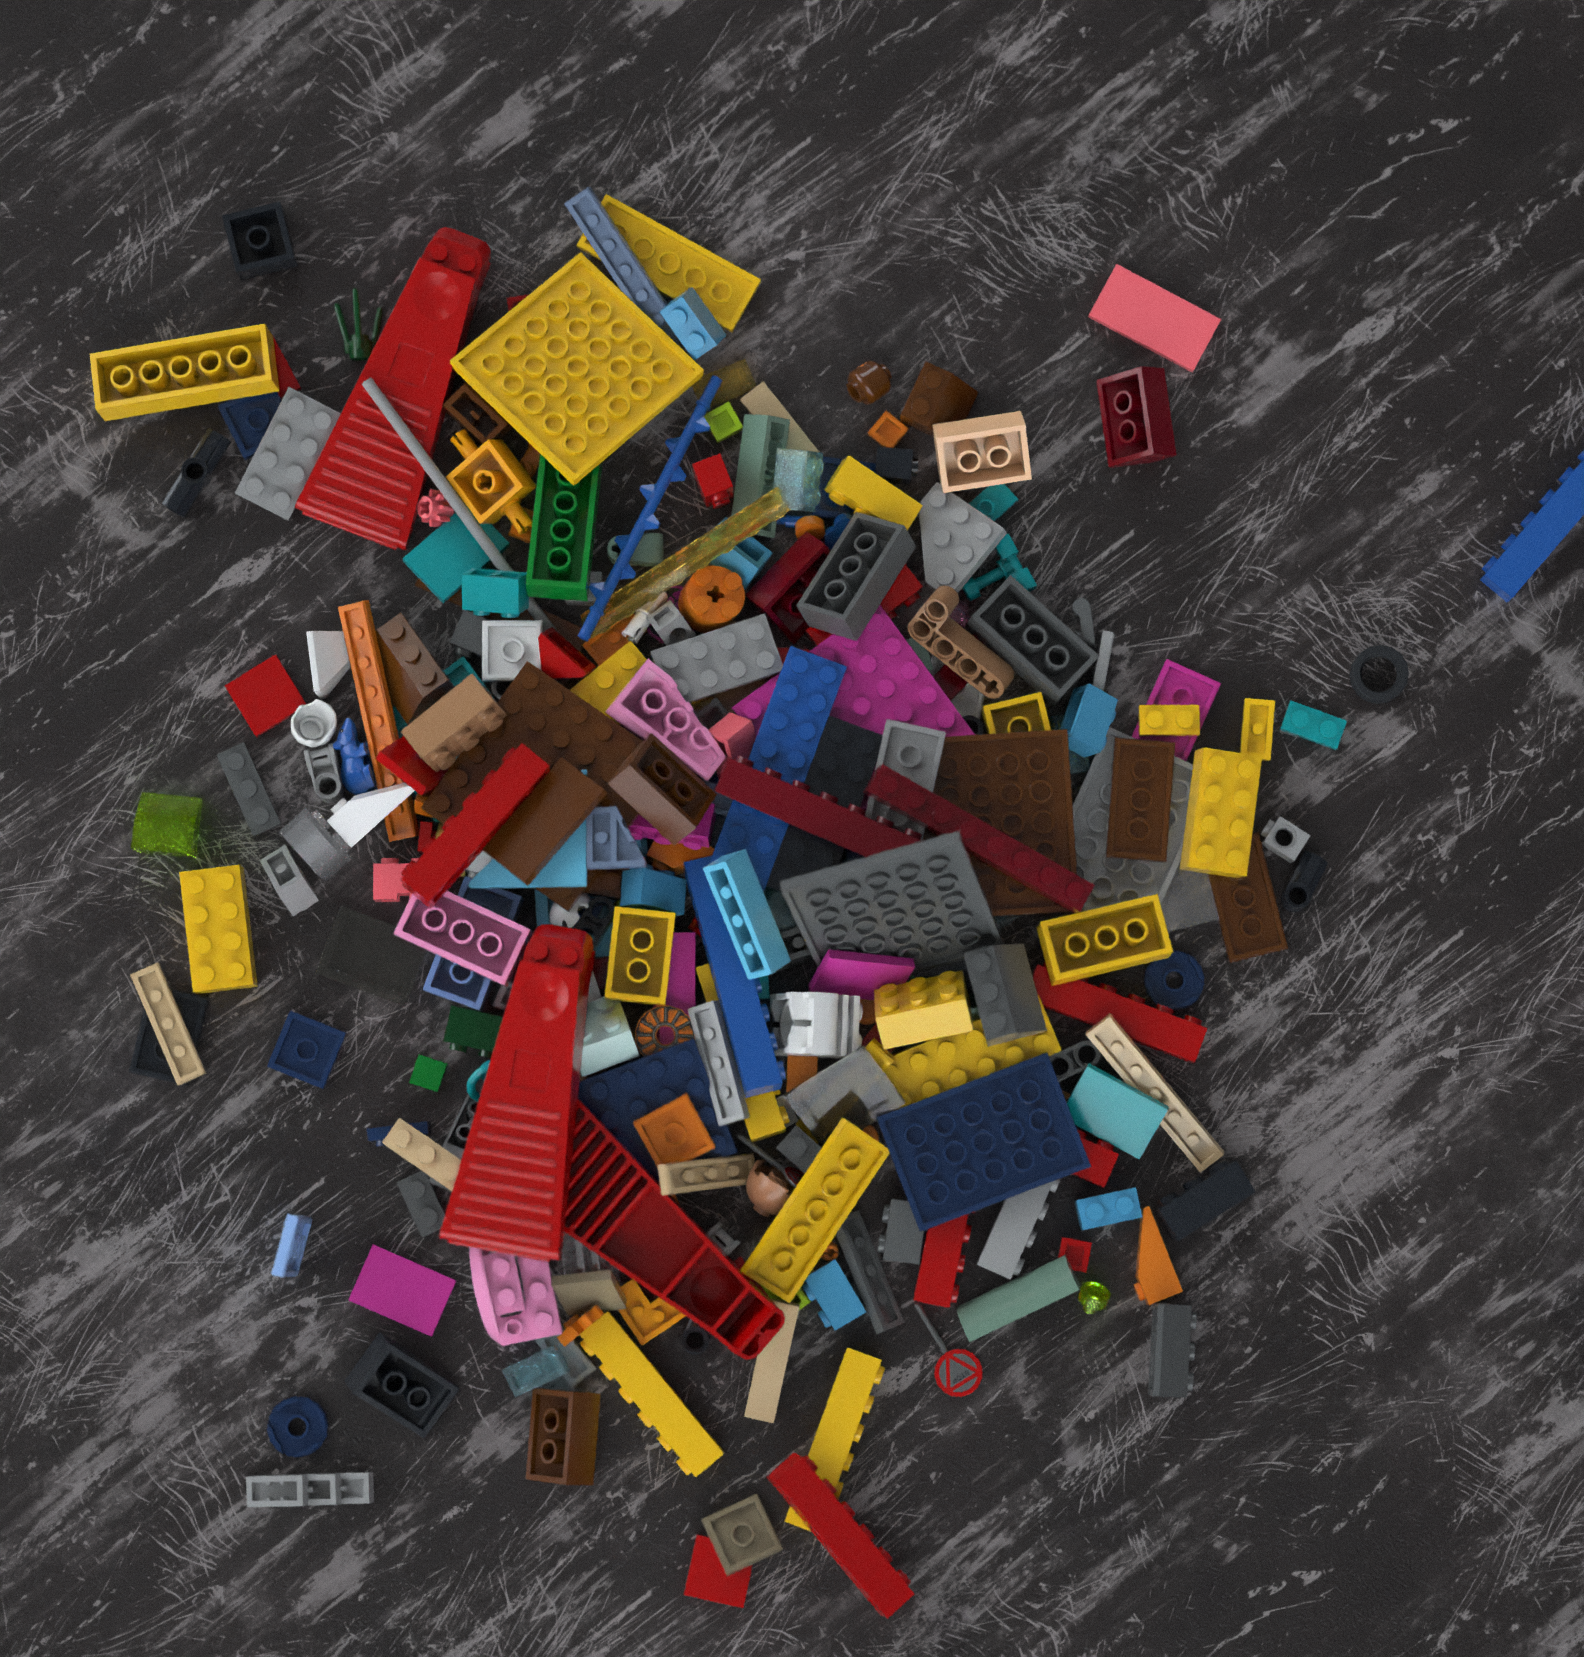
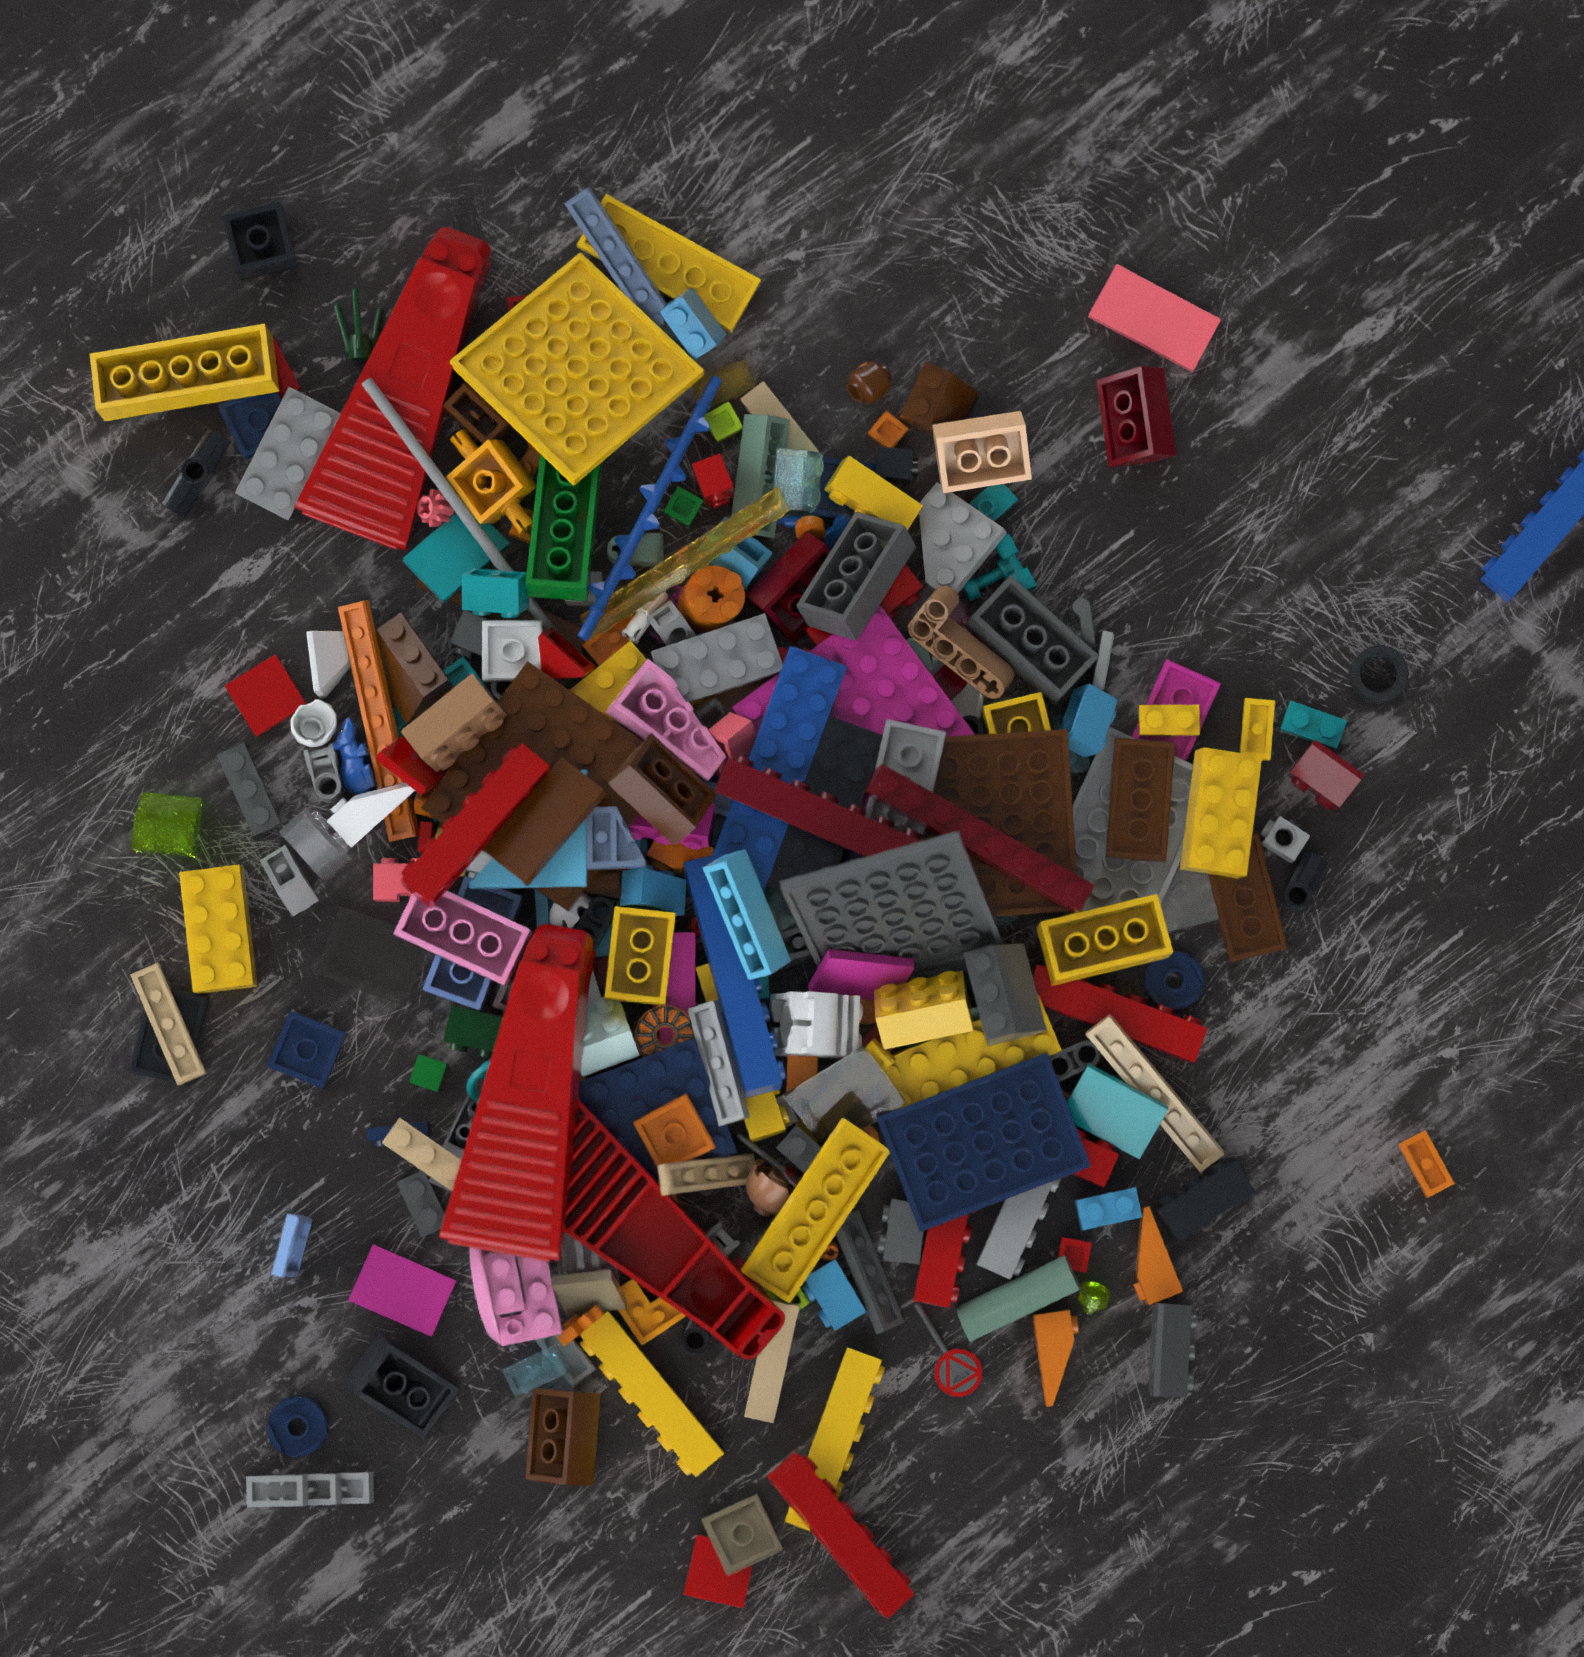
(683, 506): none -> green plate
(1054, 1343): none -> orange slope
(1324, 776): none -> slope
(1426, 1164): none -> orange plate

